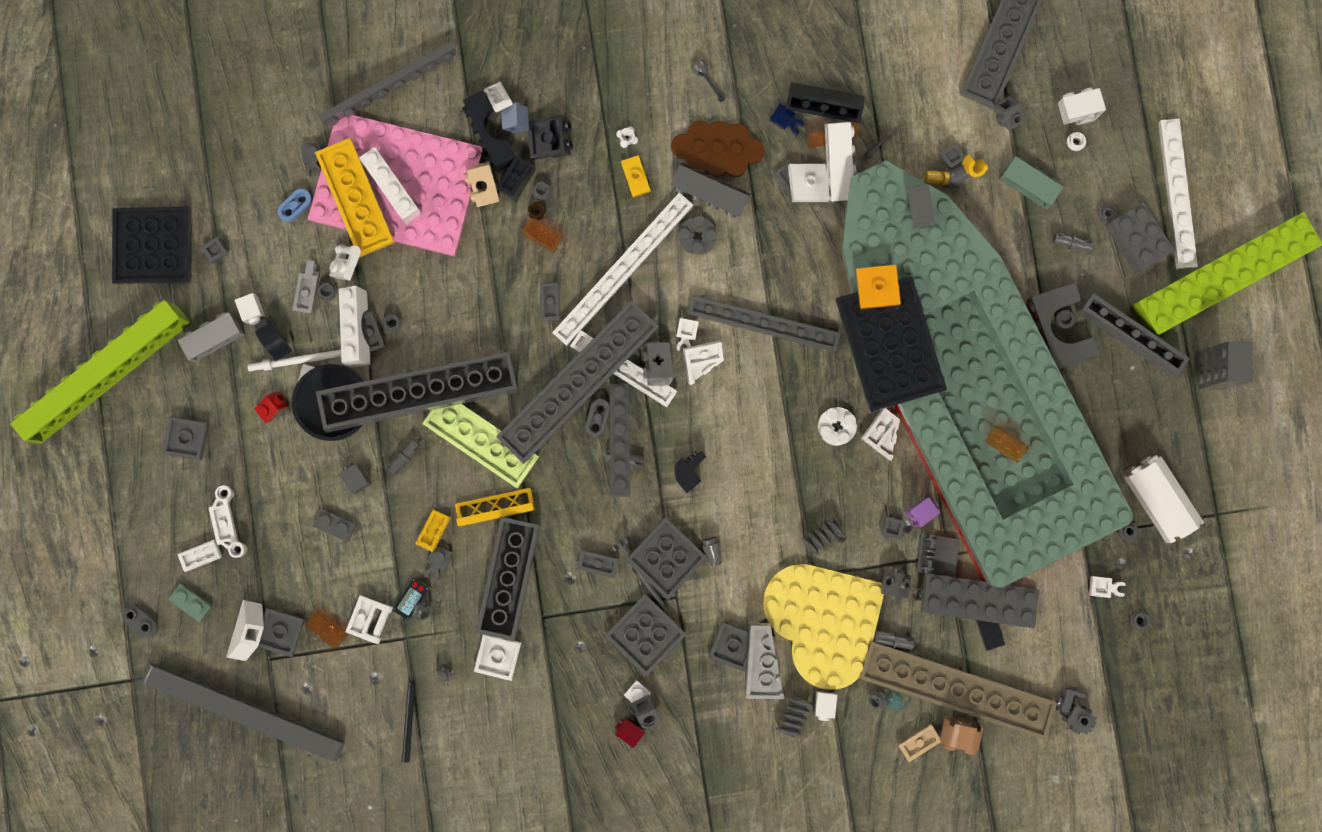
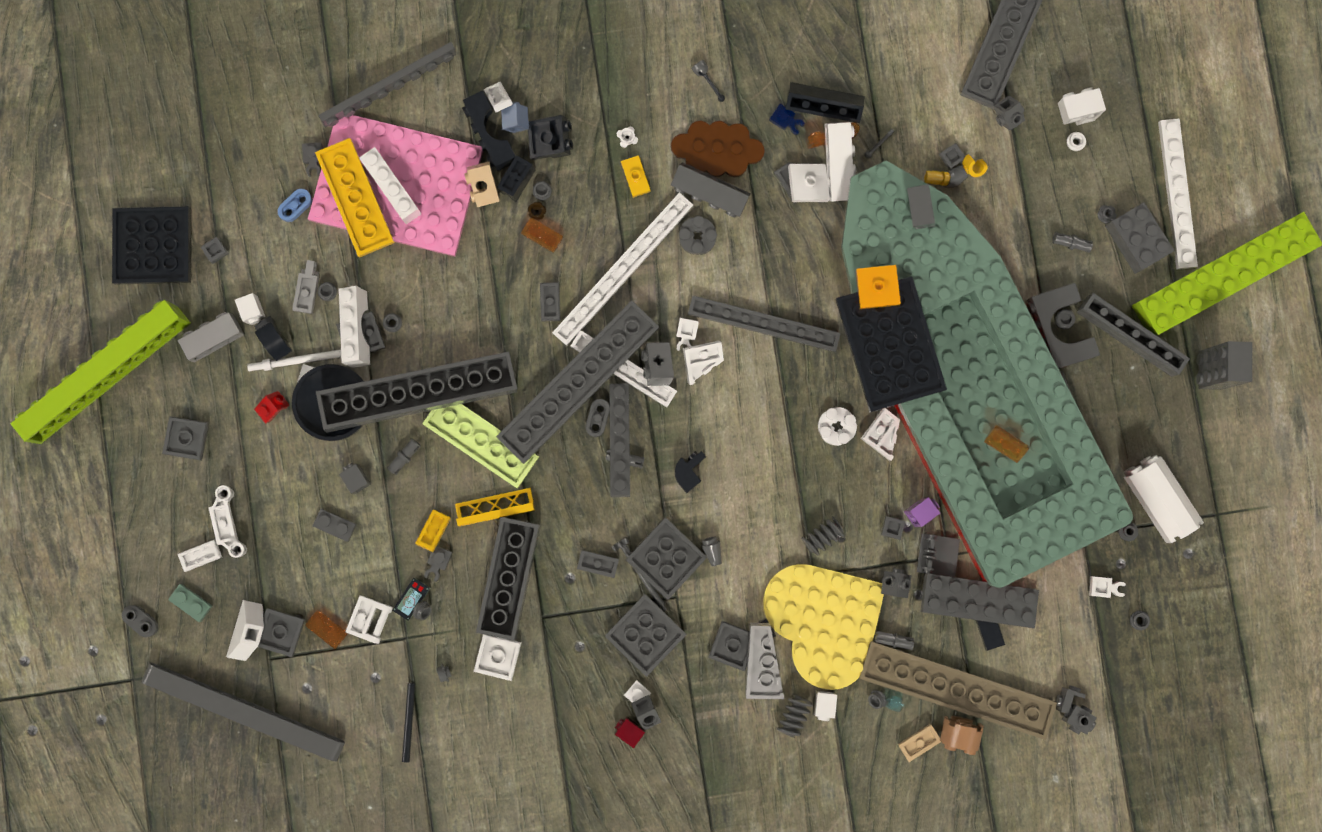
(341, 267): white plate -> none
(1031, 182): sand green brick -> none

